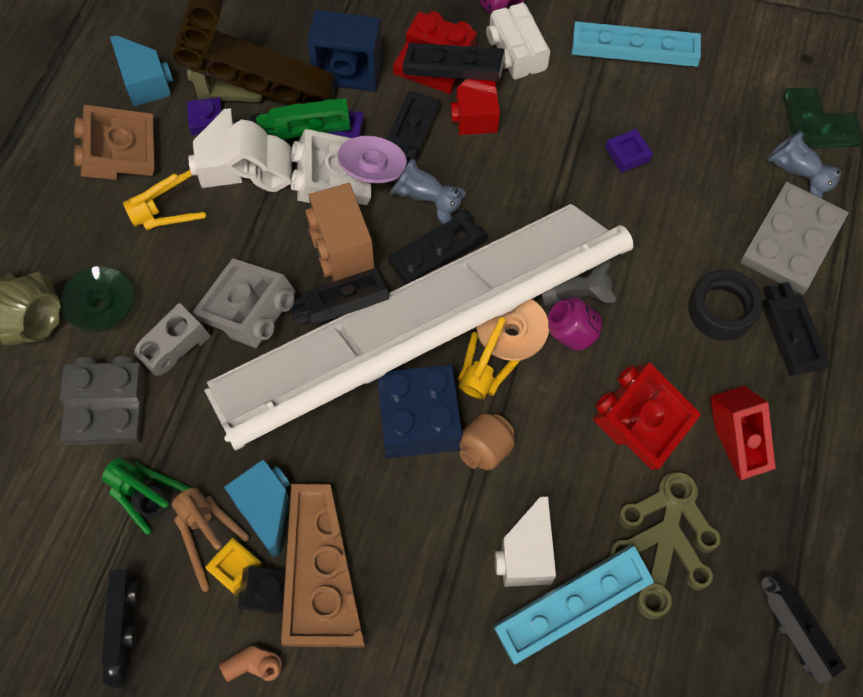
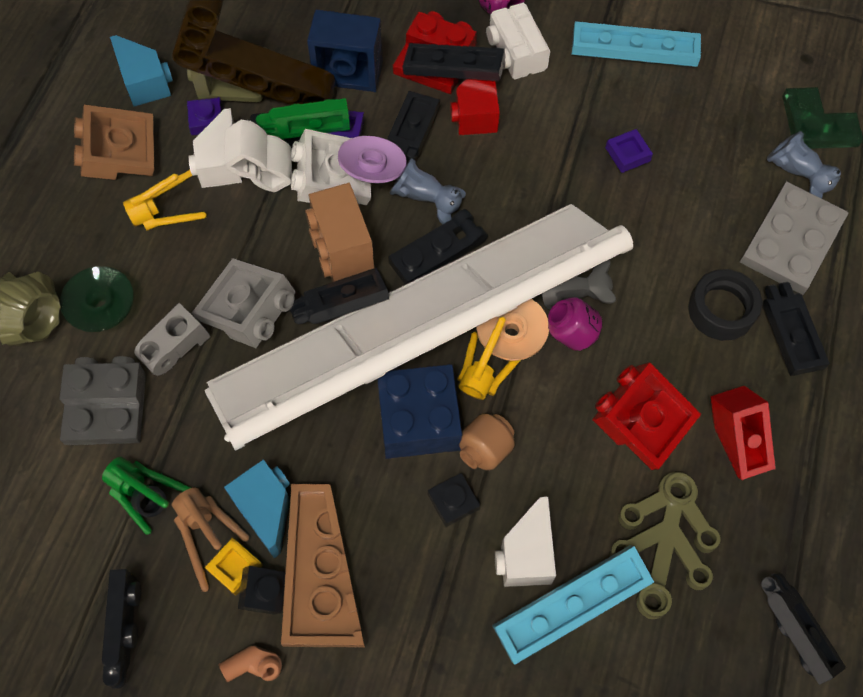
(453, 500): none -> black plate

